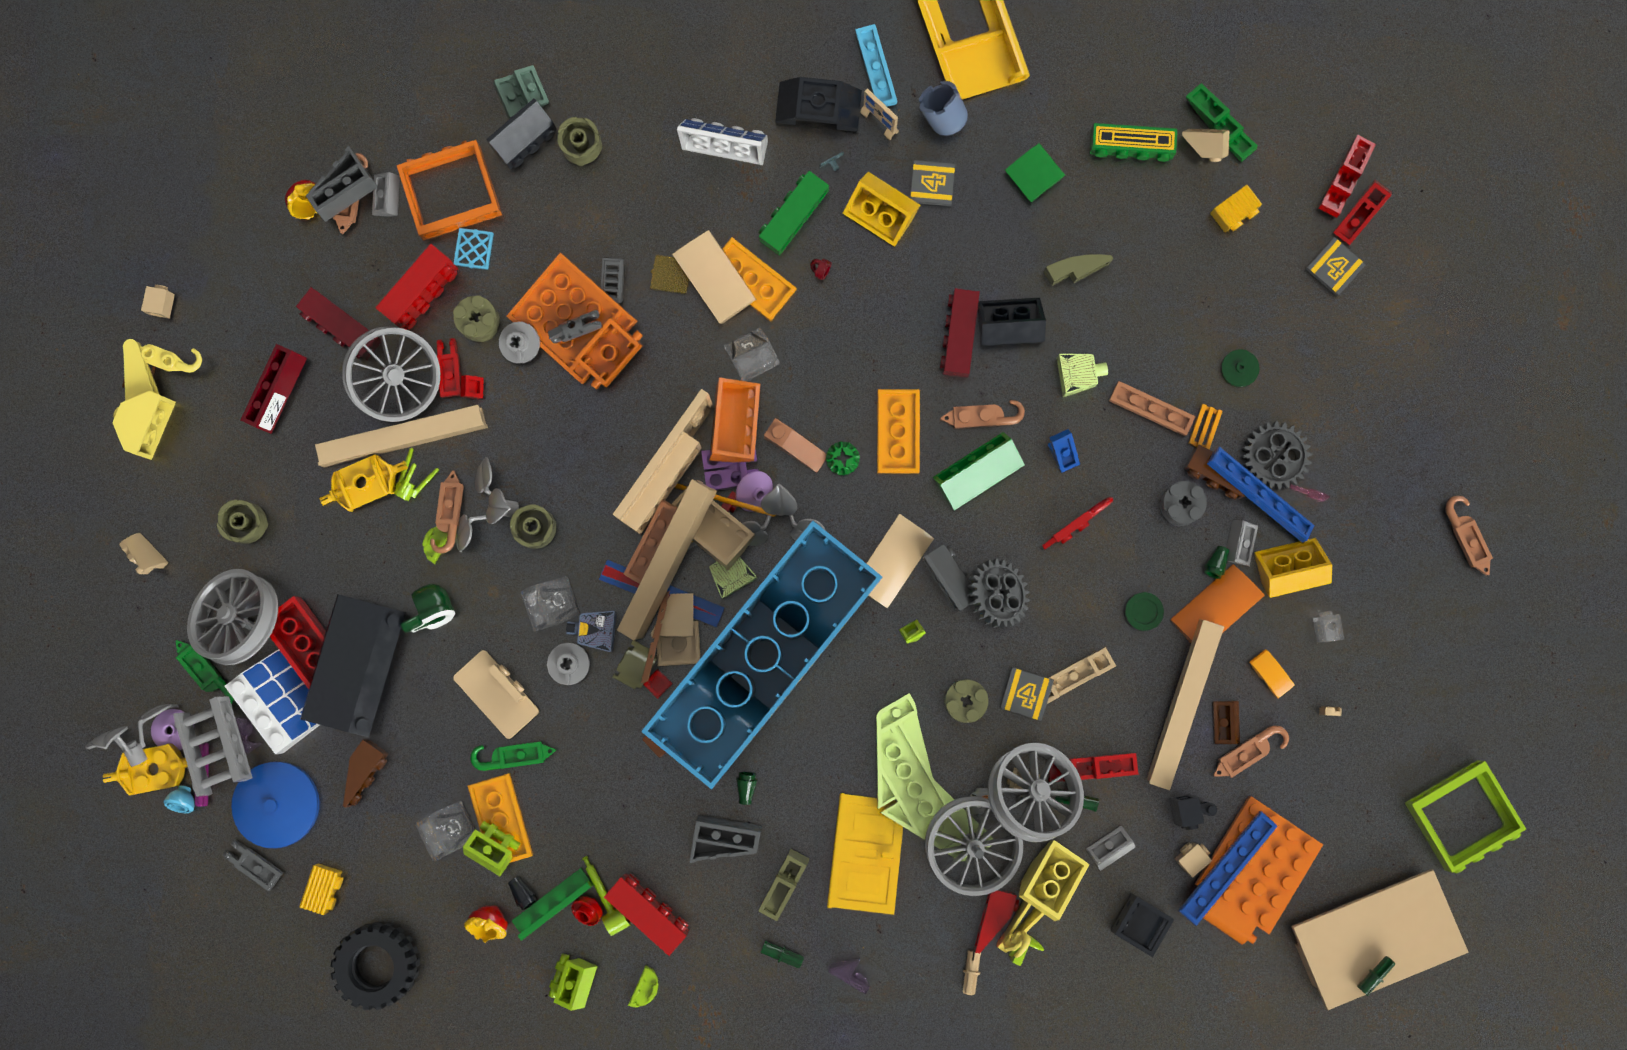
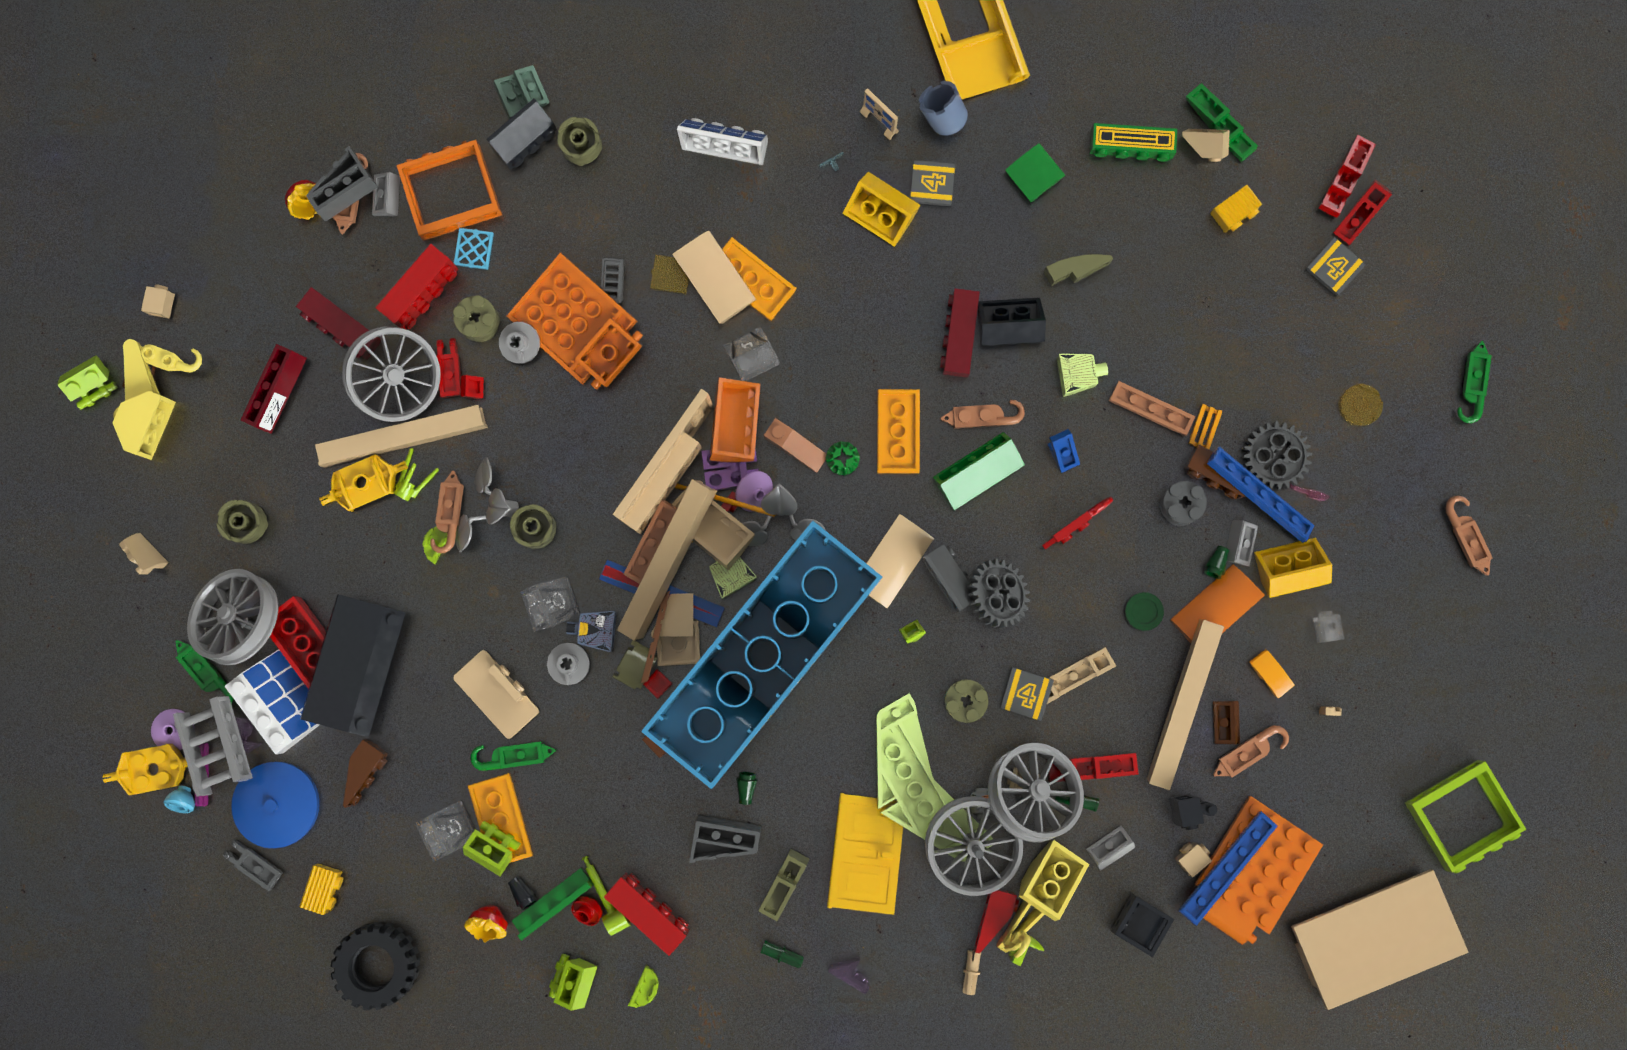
(85, 378): none -> lime brick
(132, 750): light grey plant -> none
(432, 606): dark green piece -> none
(575, 327): dark grey hinge -> none
(793, 213): green brick -> none
(818, 102): black slope -> none
(822, 269): dark red tile -> none
(876, 64): medium azure plate -> none
(1240, 368): dark green piece -> none
(1361, 405): none -> clear yellow tile
(1376, 975): dark green axle -> none
(1476, 381): none -> green plate

